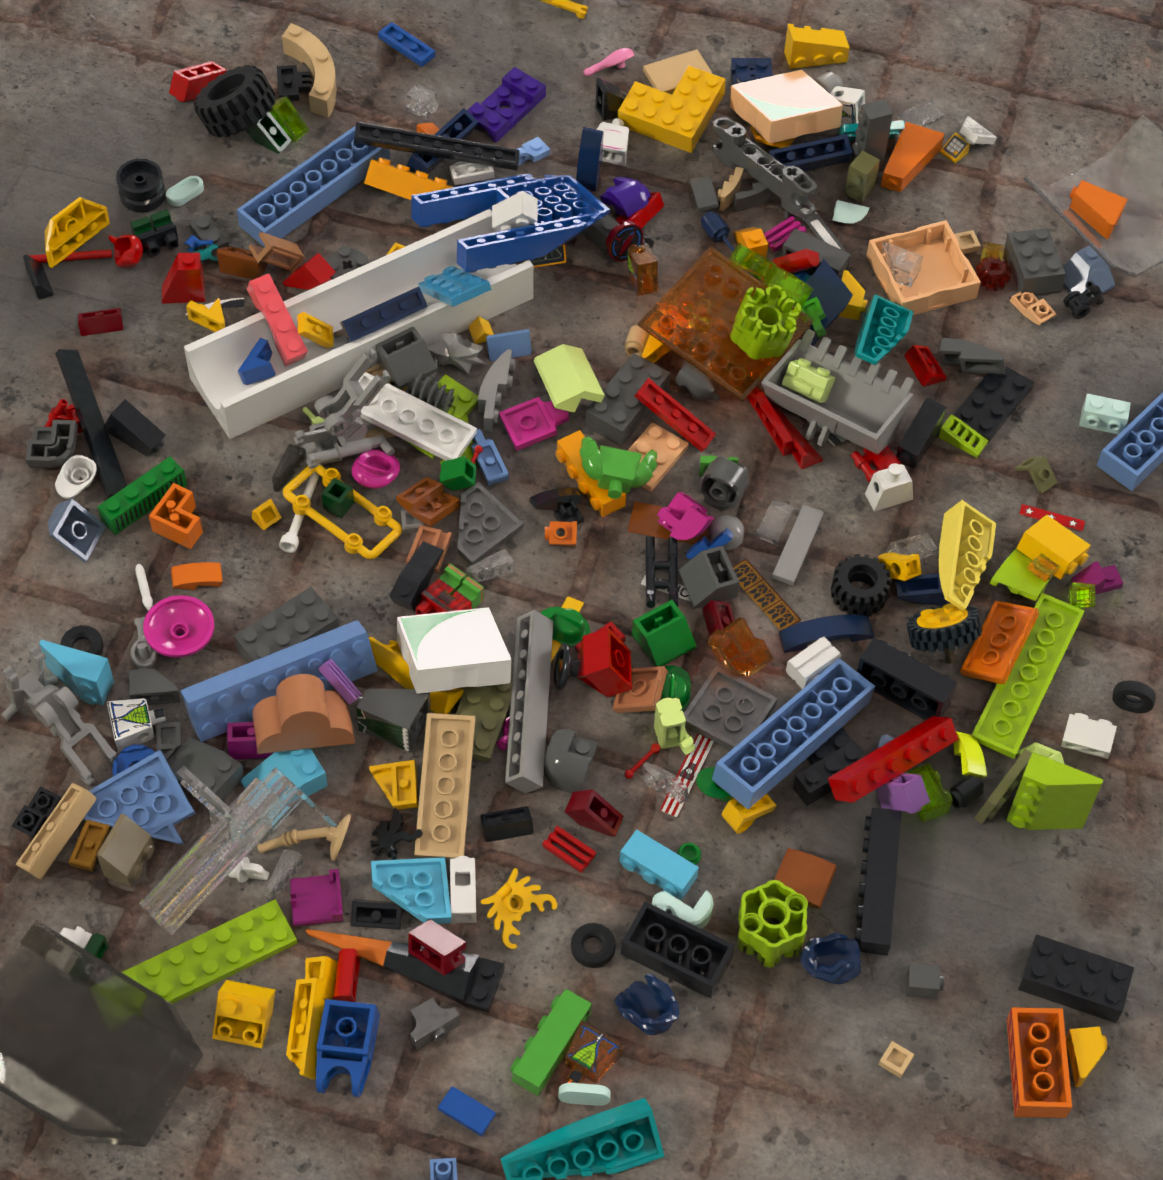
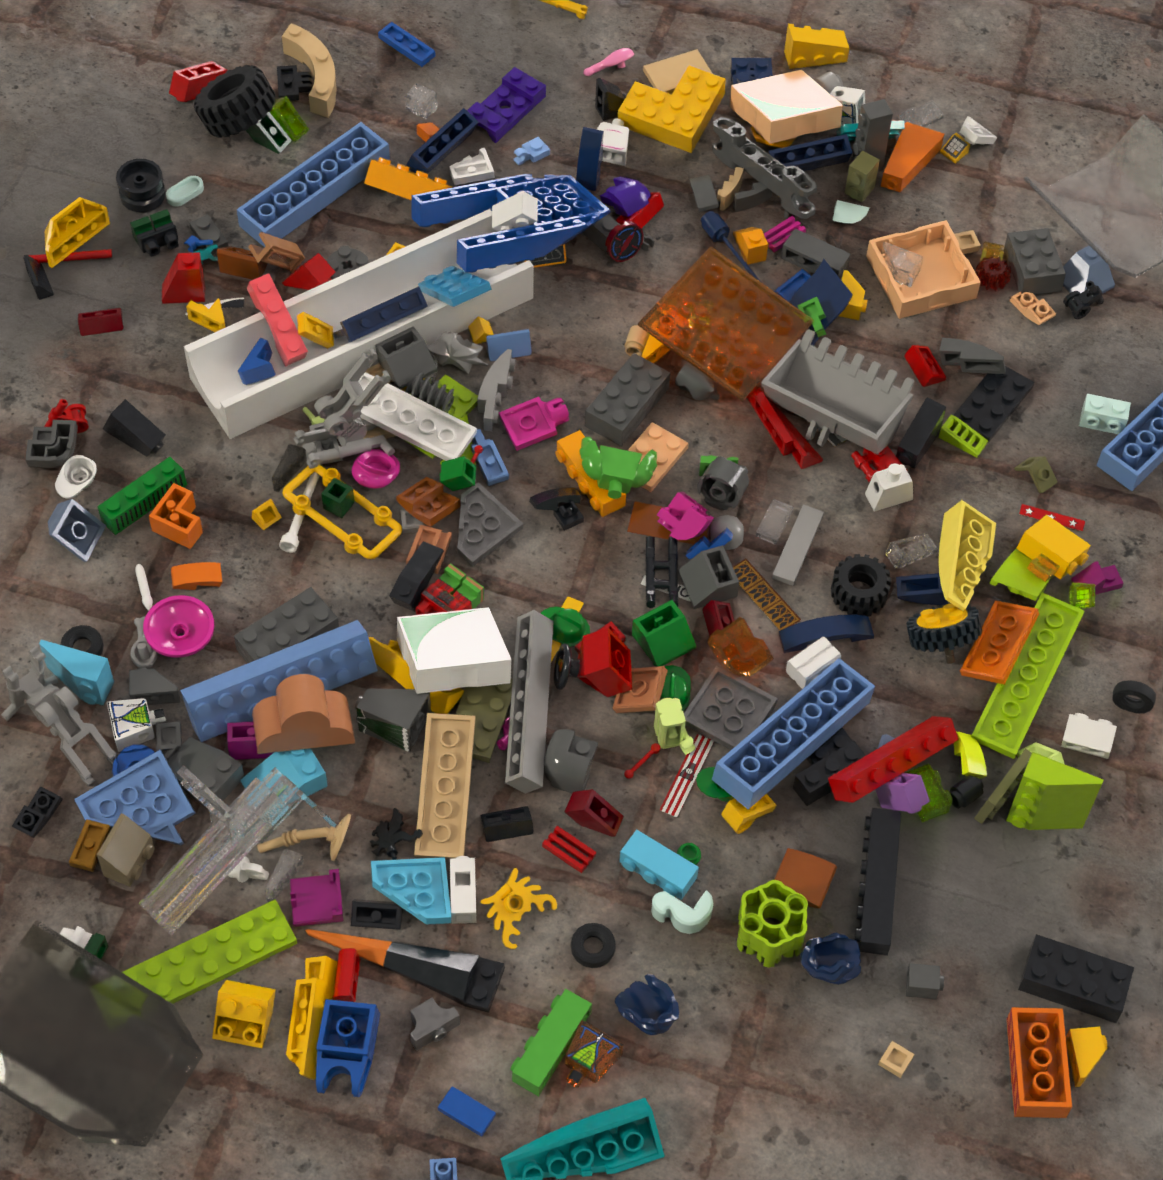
(56, 831): tan slope -> none
(91, 421): black tile -> none
(127, 250): red hair -> none
(340, 681): medium lavender tile -> none
(398, 783): yellow wing -> none
(436, 146): black tile -> none
(436, 947): dark red brick -> none
(492, 567): clear slope -> none
(567, 540): orange brick -> none
(568, 377): yellowish green slope -> none
(584, 1094): light aqua tile -> none
(641, 260): clear orange torso -> none
(660, 778): clear slope -> none
(675, 415): red plate -> none
(677, 949): black brick -> none
(765, 323): lime piece -> none
(771, 274): clear neon green animal -> none
(798, 261): red brick -> none
(808, 381): yellowish green brick -> none
(821, 230): sticker -> none
(881, 329): teal wedge -> none
(901, 566): yellow leg -> none
(906, 680): black brick -> none
(1097, 207): orange slope -> none

